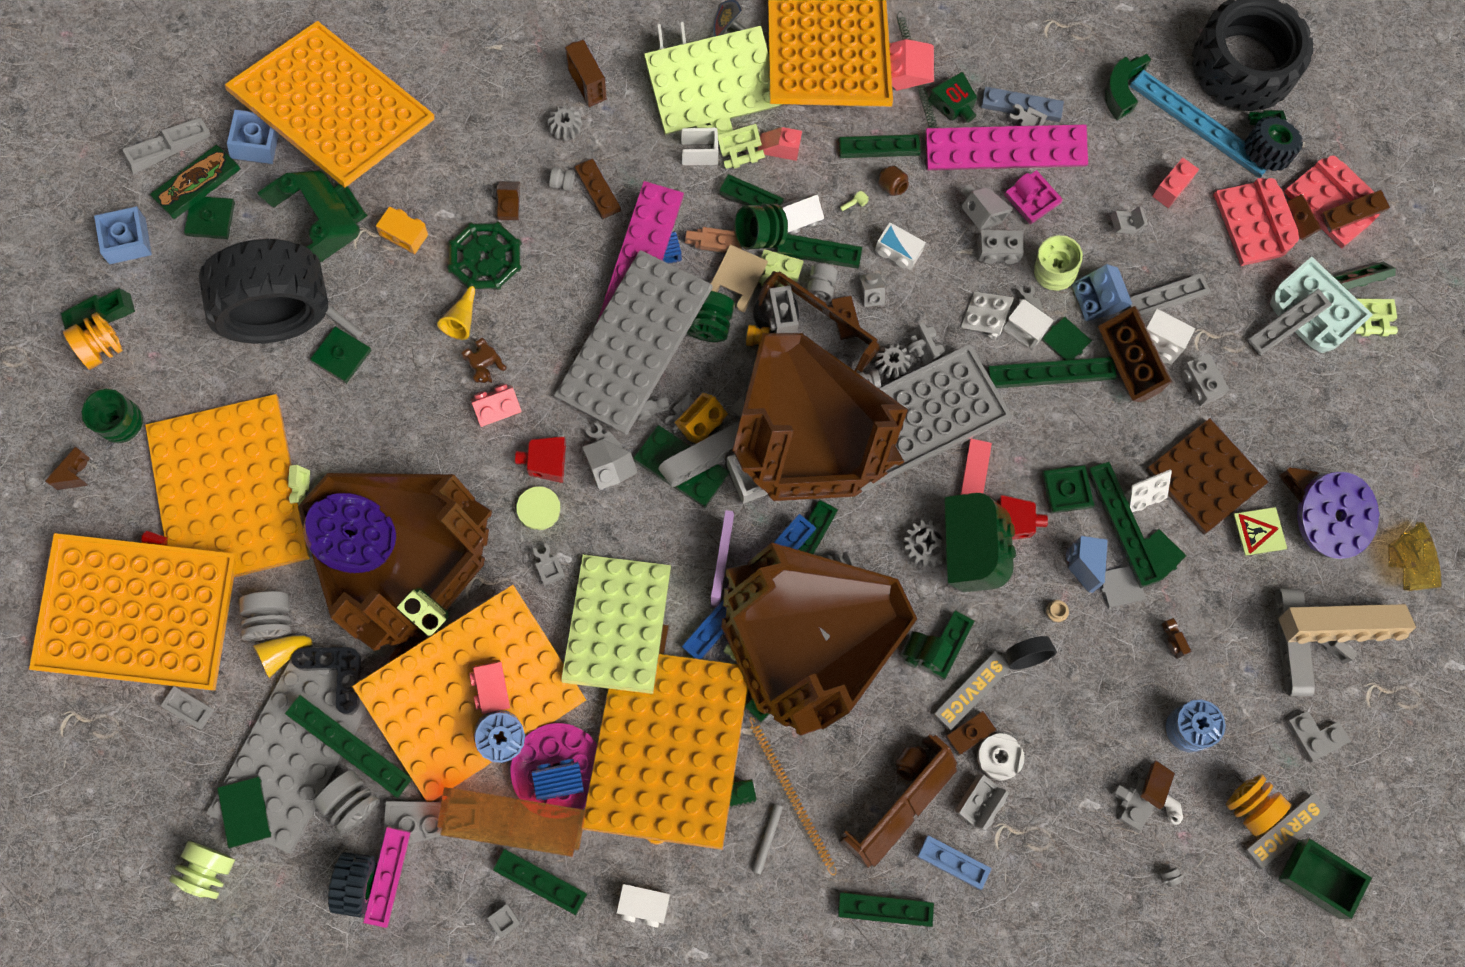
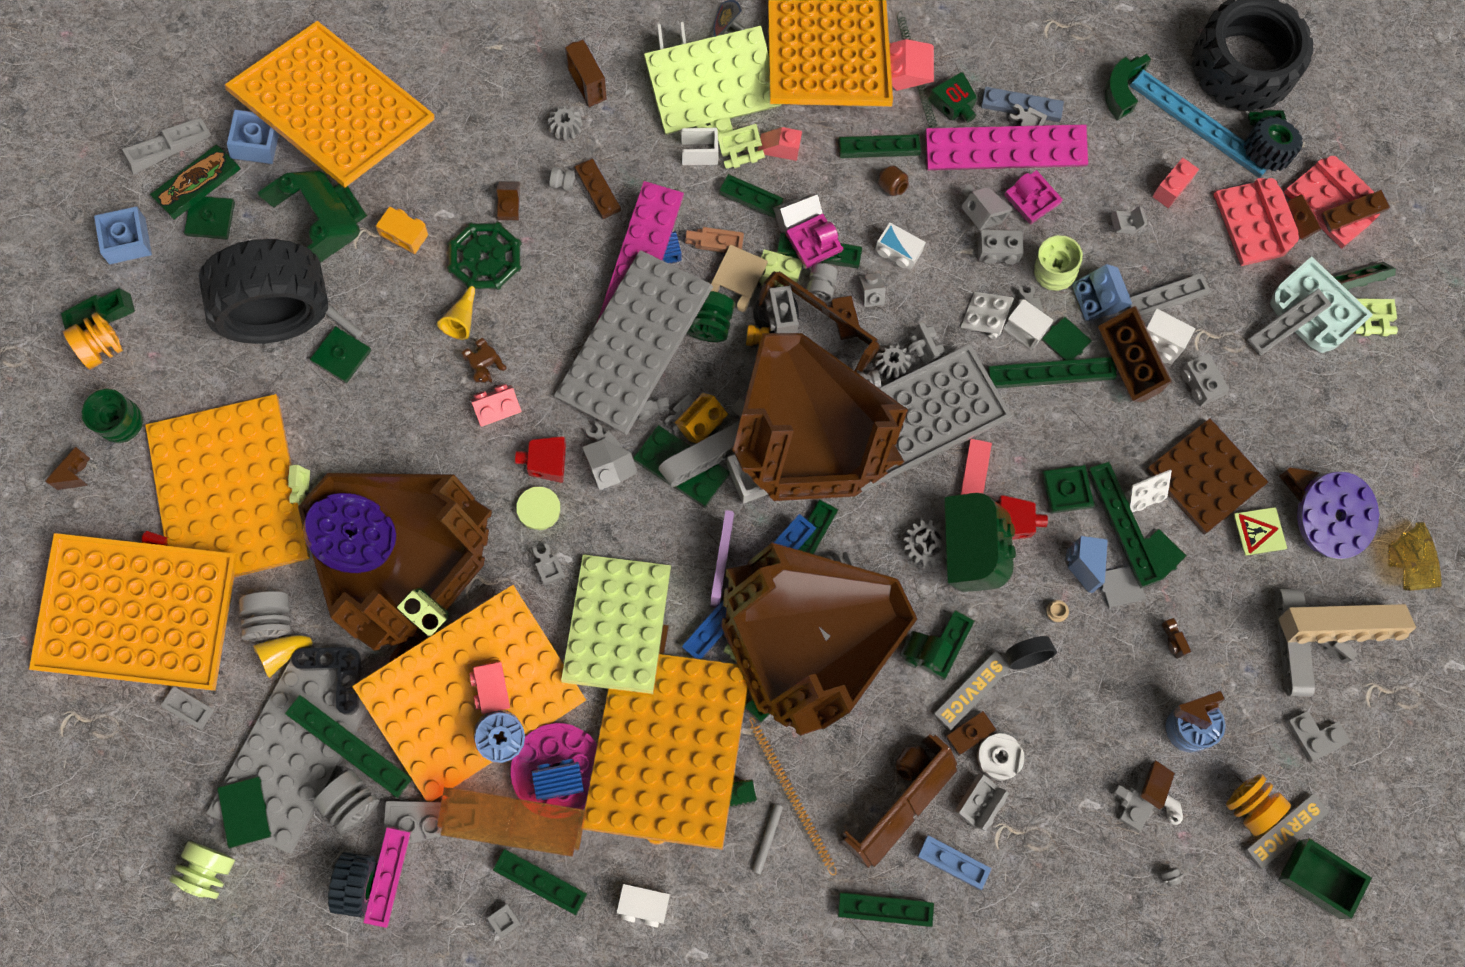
(761, 226): dark green wheel -> none
(814, 240): none -> dark pink plate
(860, 198): yellowish green hand -> none
(1197, 710): none -> reddish brown slope

